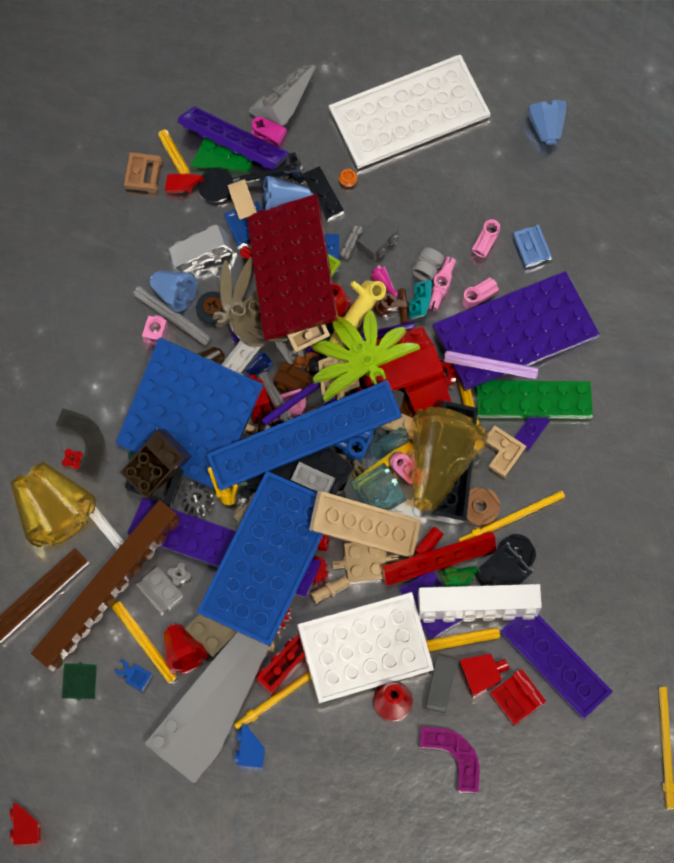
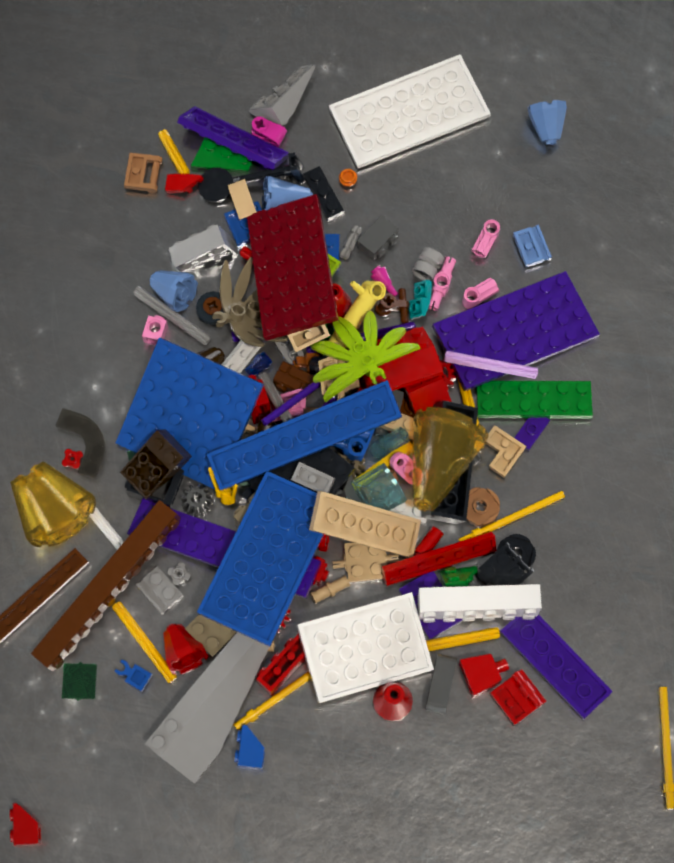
(461, 750): magenta plate -> none

